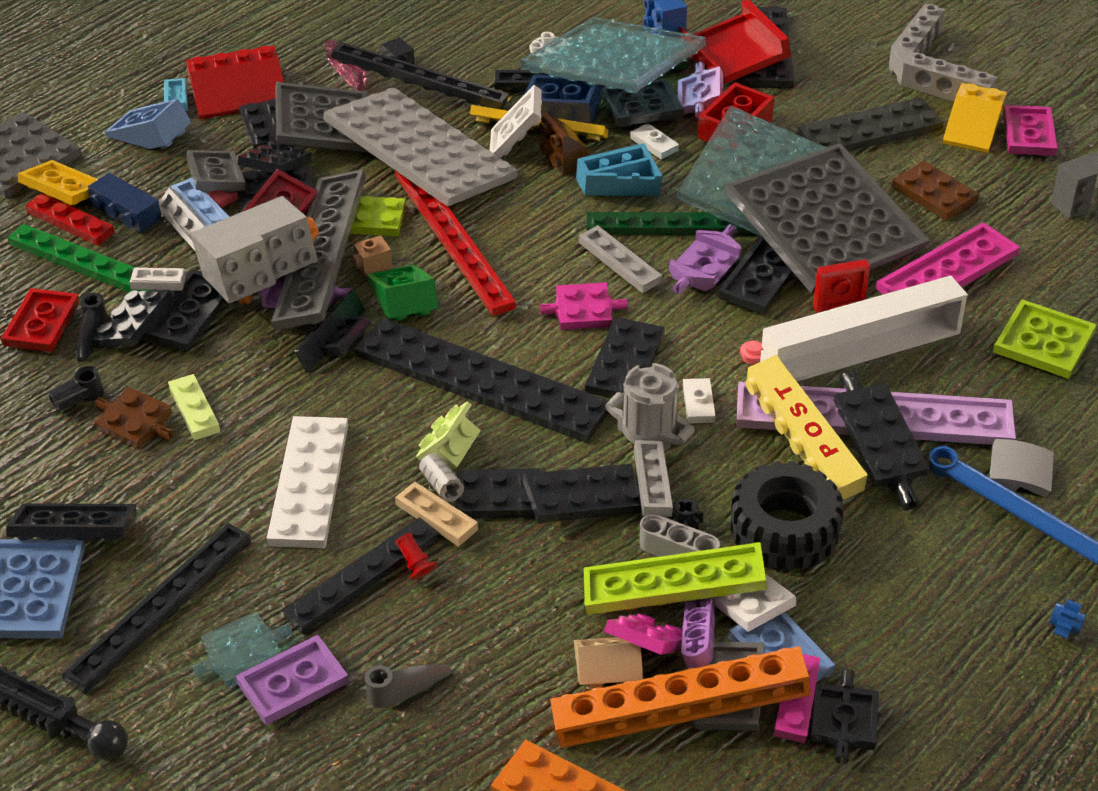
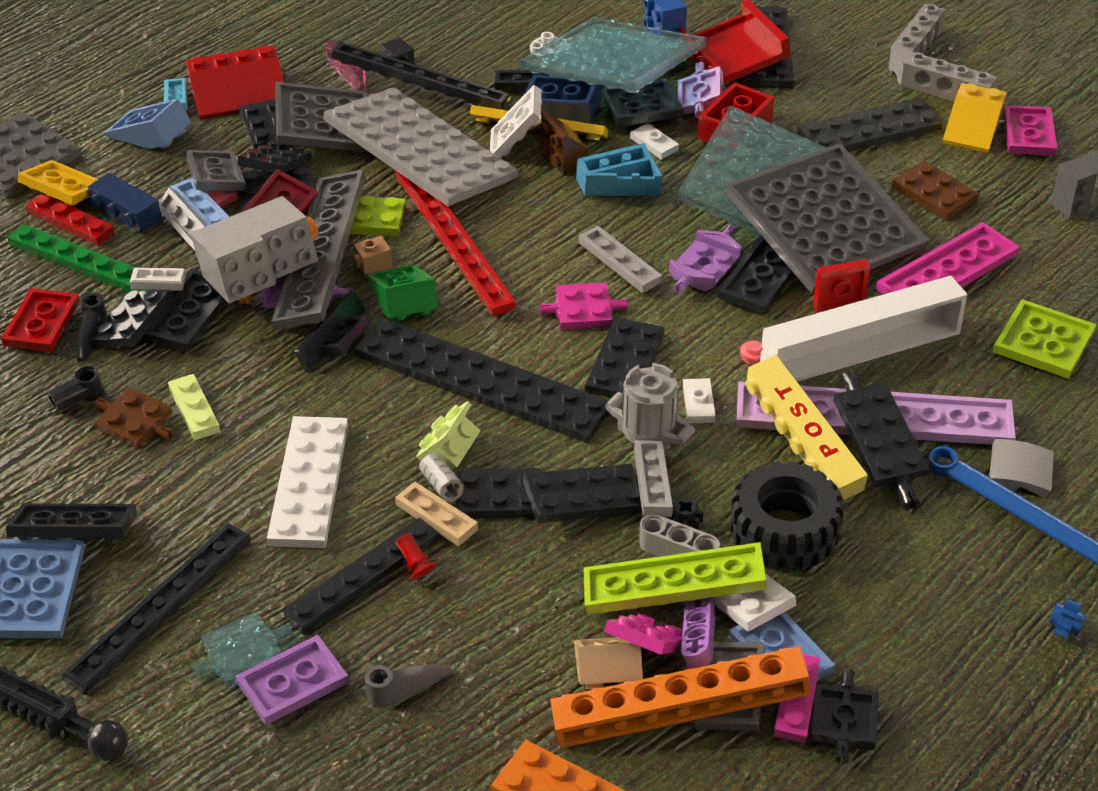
(659, 223): dark green plate -> none

